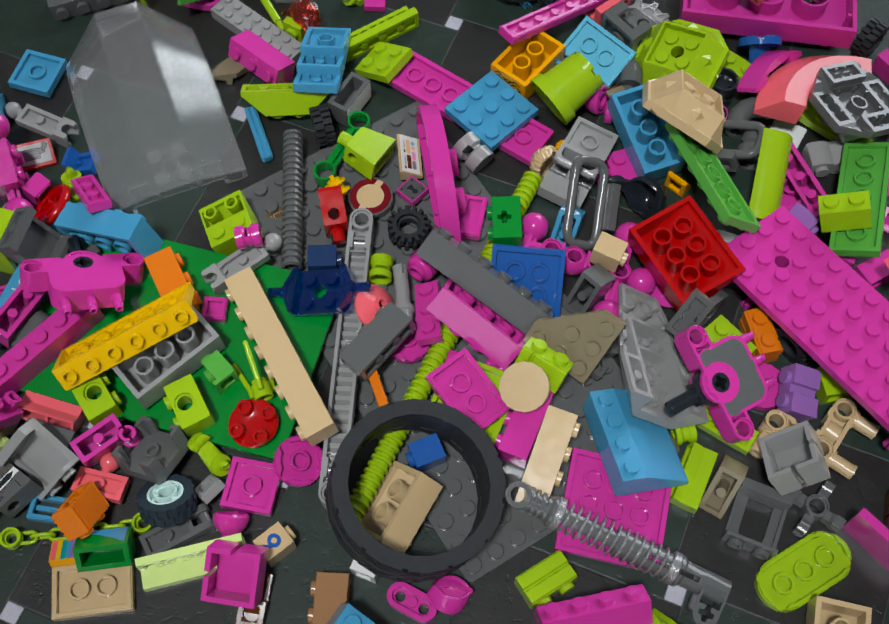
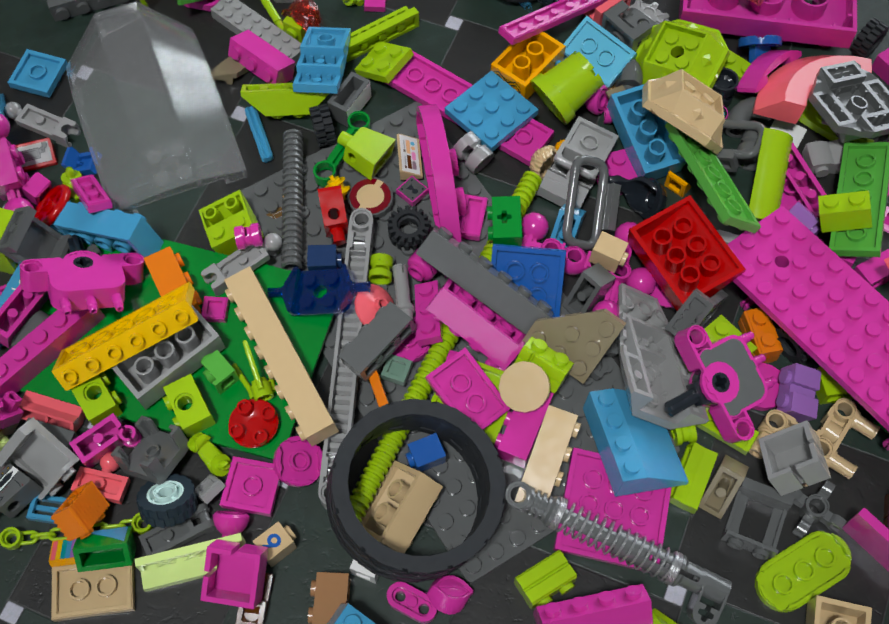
(396, 369): none -> sand green plate

